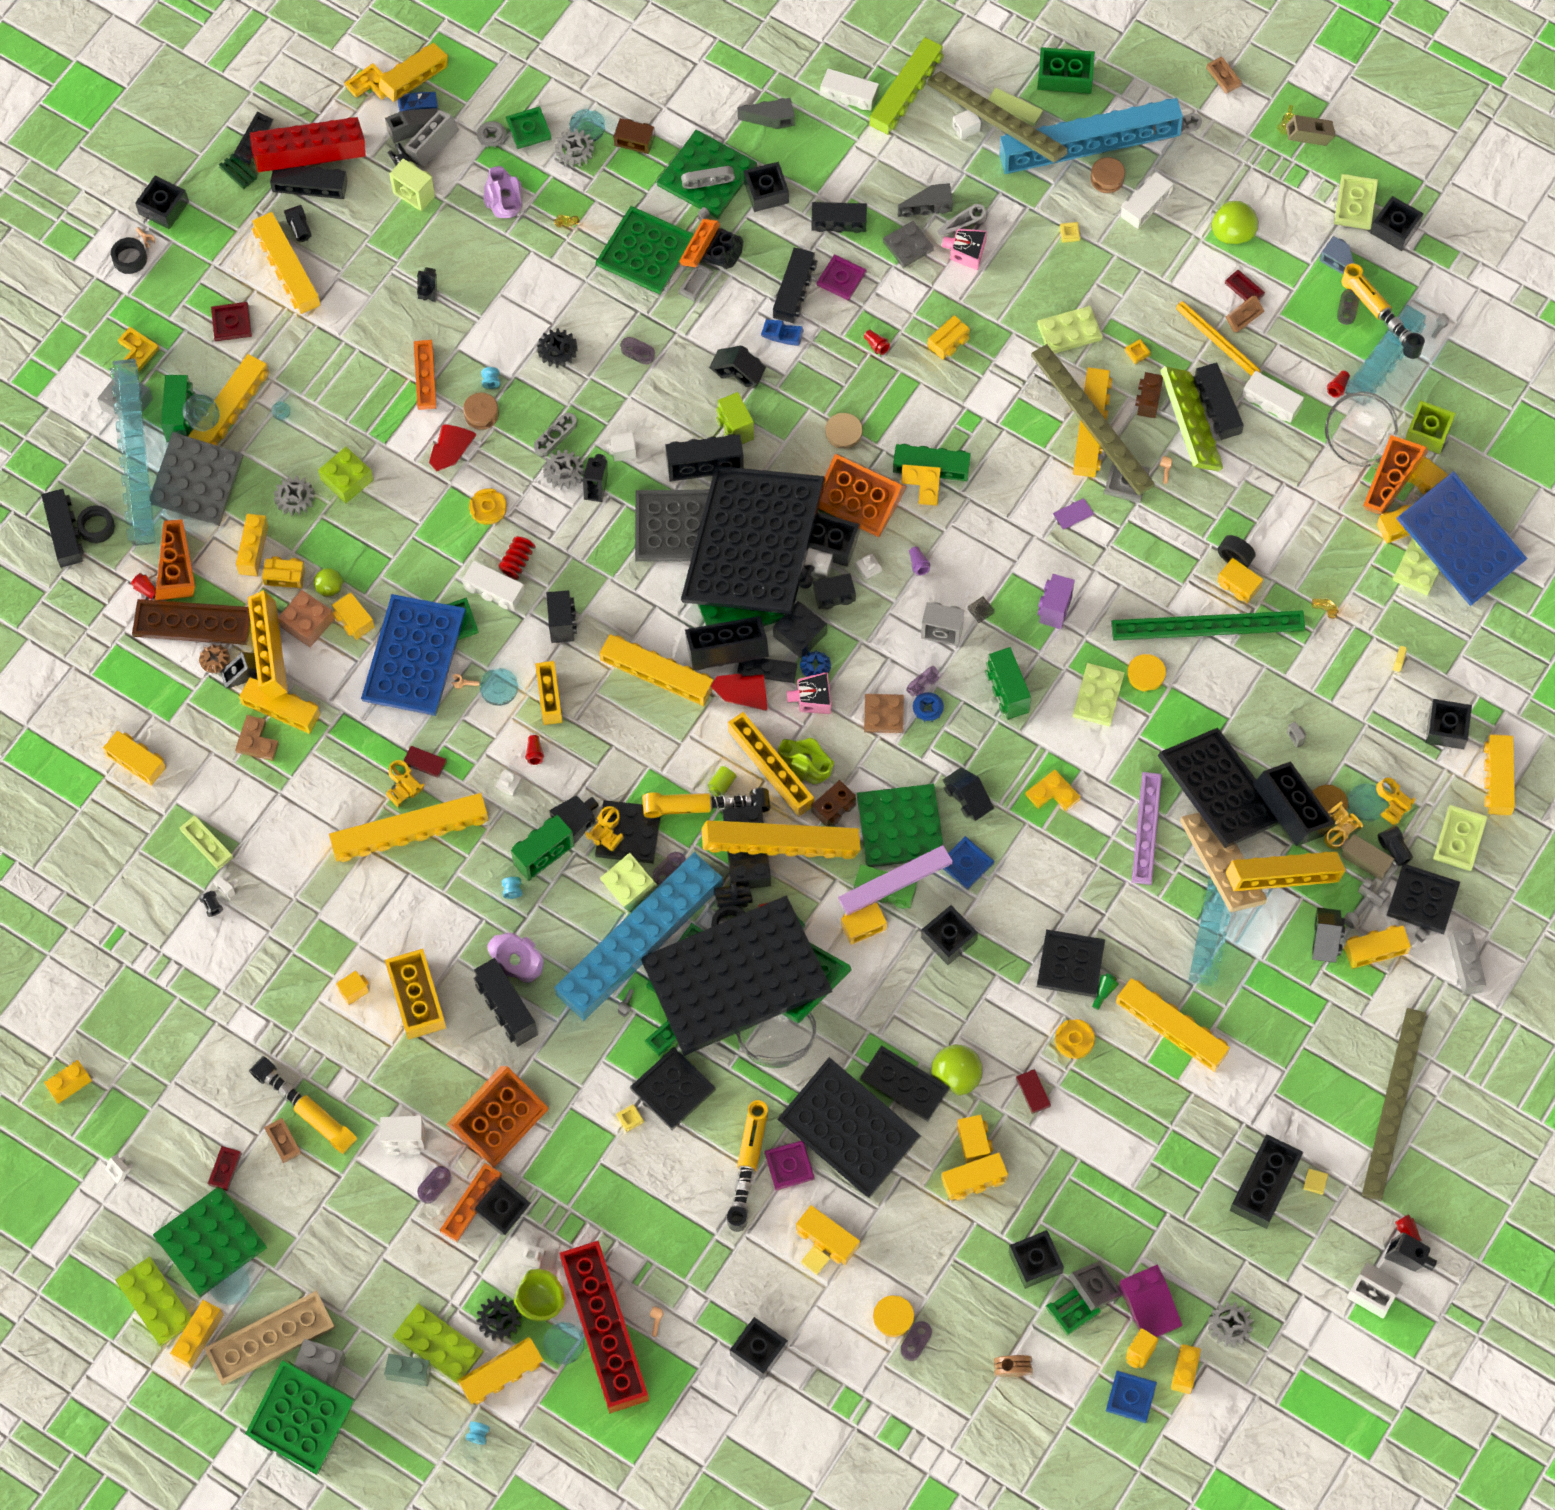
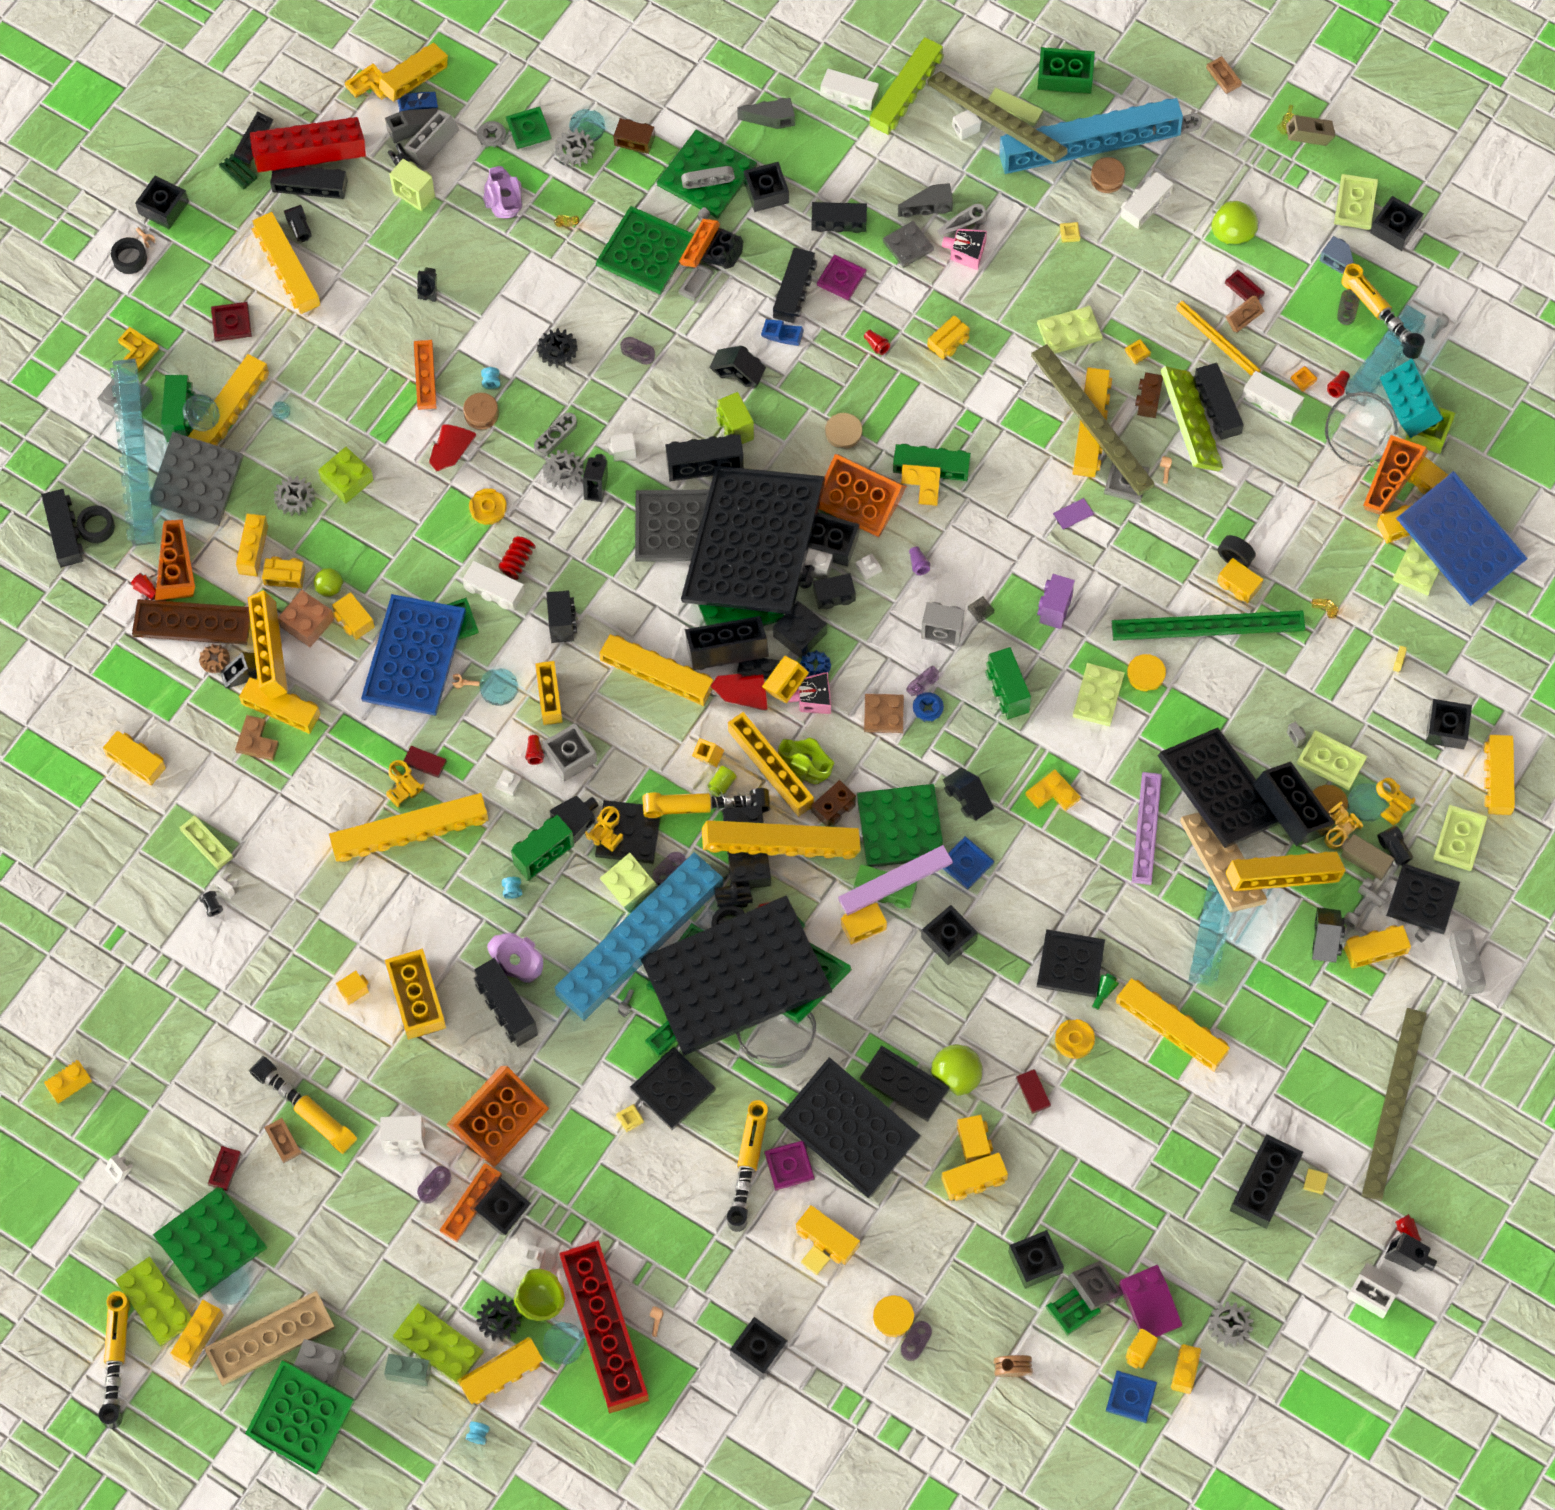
(114, 1357): none -> piece
(569, 752): none -> light grey brick
(708, 752): none -> yellow brick
(785, 679): none -> yellow brick
(1304, 378): none -> light orange tile
(1331, 760): none -> yellowish green plate
(1411, 398): none -> teal brick

